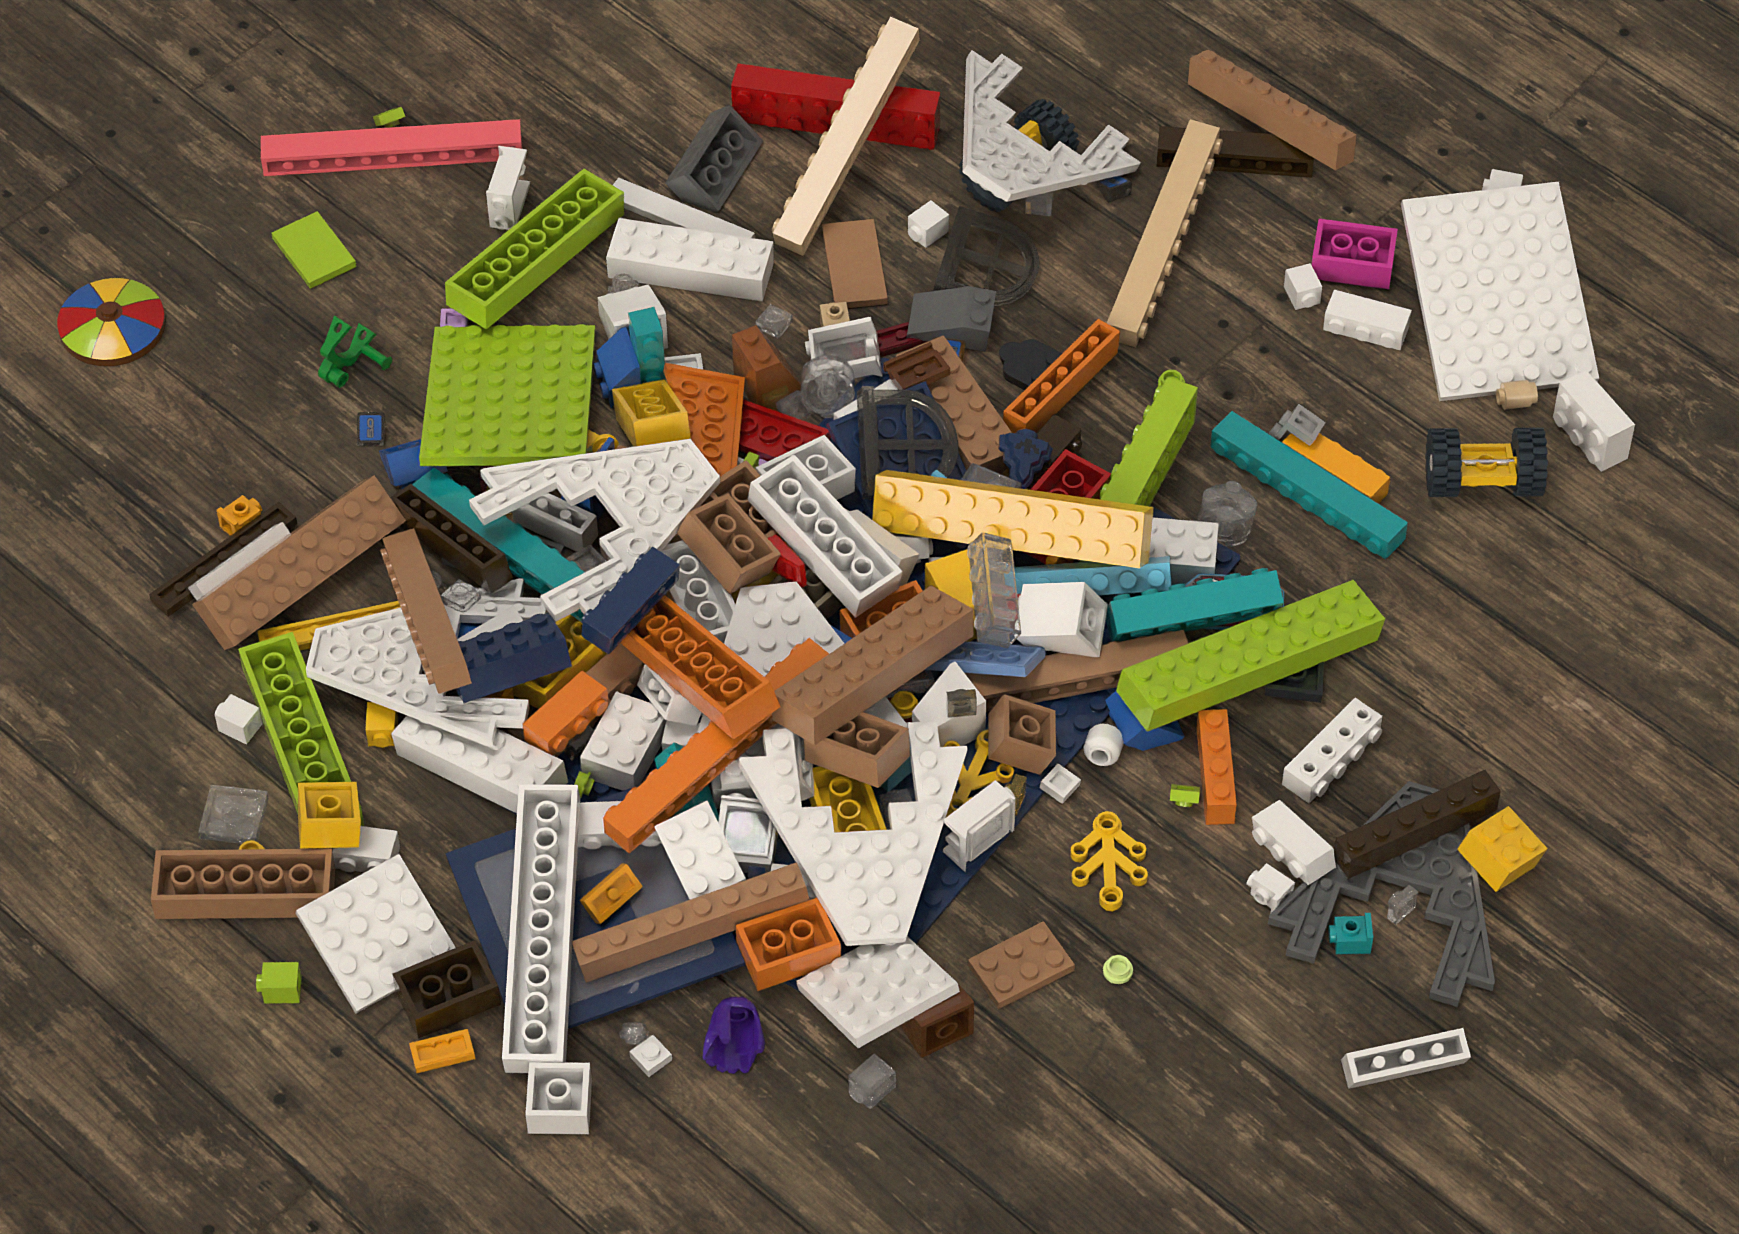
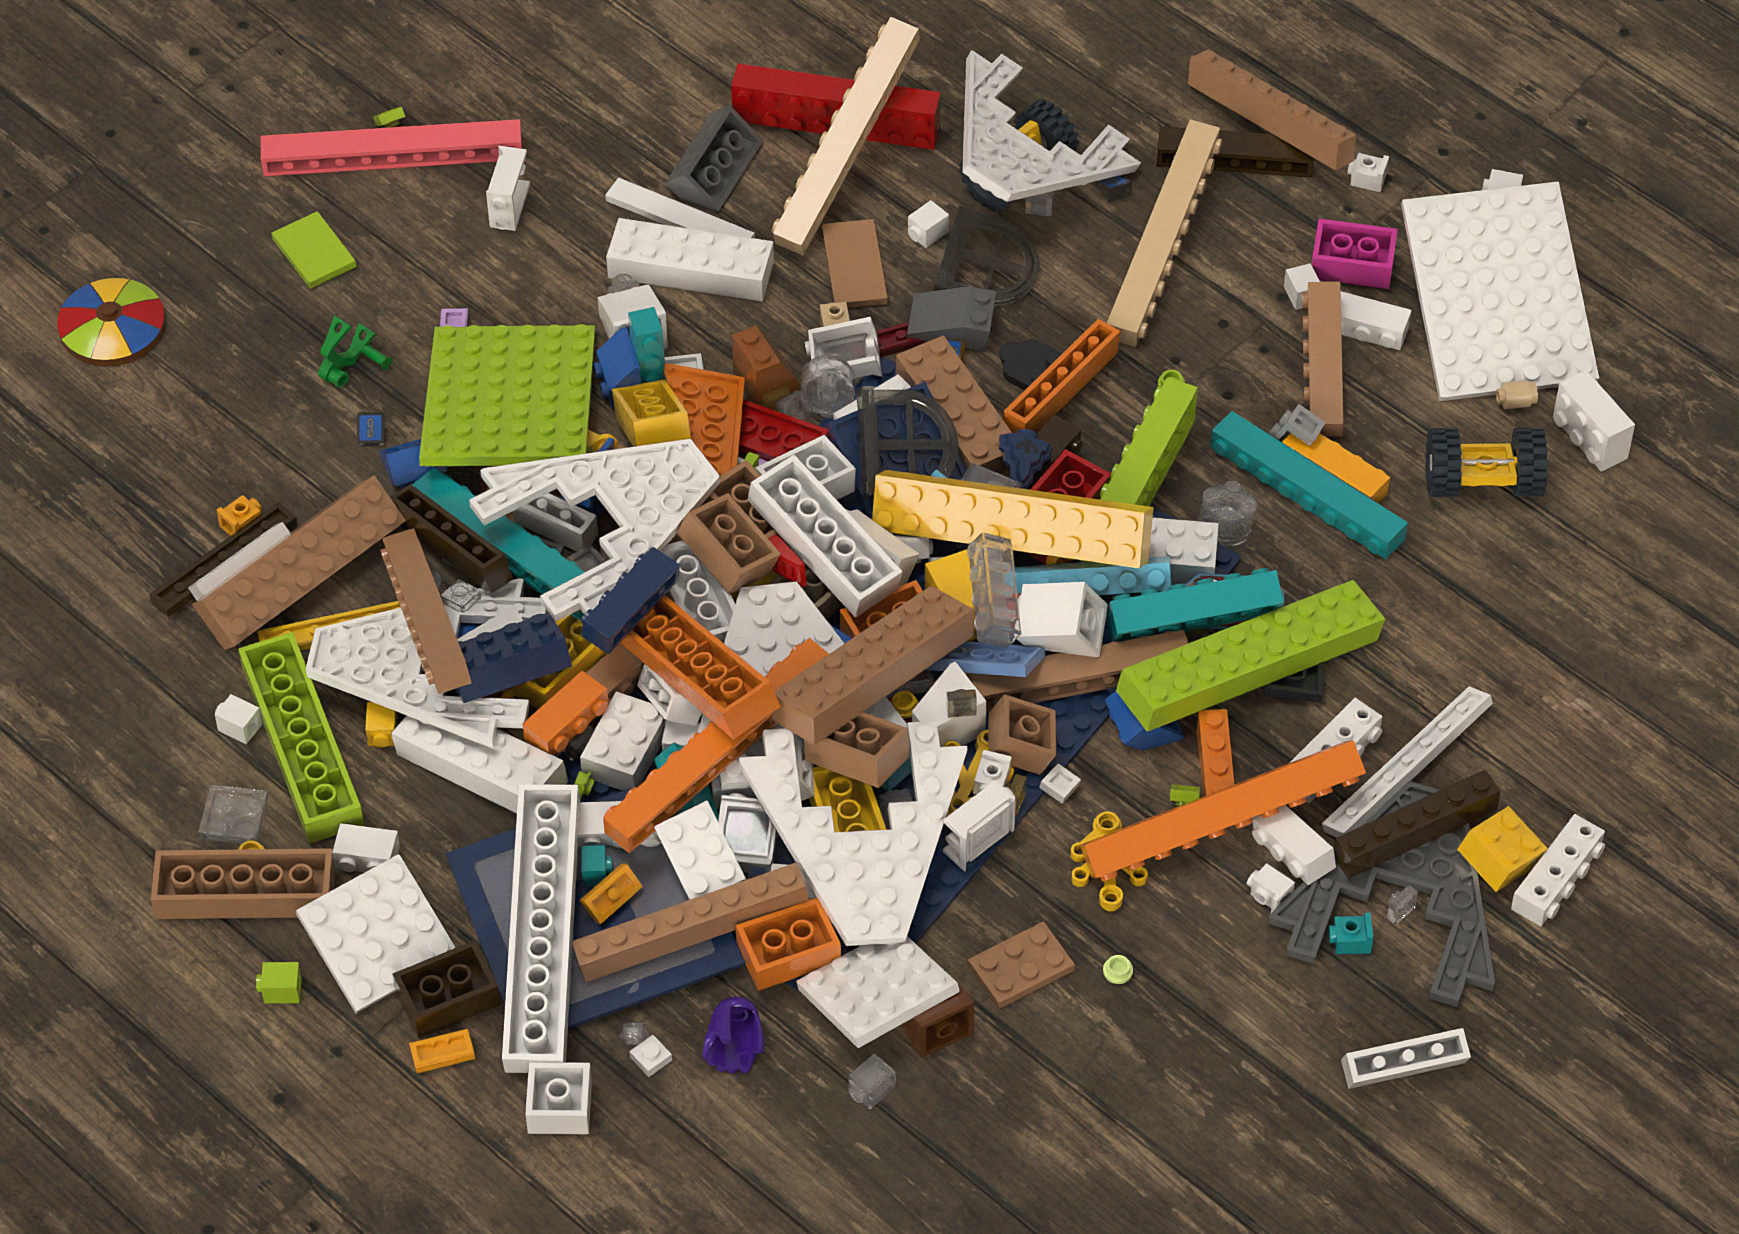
(328, 815): yellow slope -> none
(534, 248): lime brick -> none
(595, 864): none -> teal plate
(774, 321): clear plate -> none
(916, 367): reddish brown plate -> none
(991, 768): none -> white brick
(1103, 744): white head -> none
(1222, 809): none -> orange brick
(1324, 355): none -> medium nougat brick
(1368, 172): none -> white brick
(1408, 762): none -> white plate
(1558, 870): none -> white brick

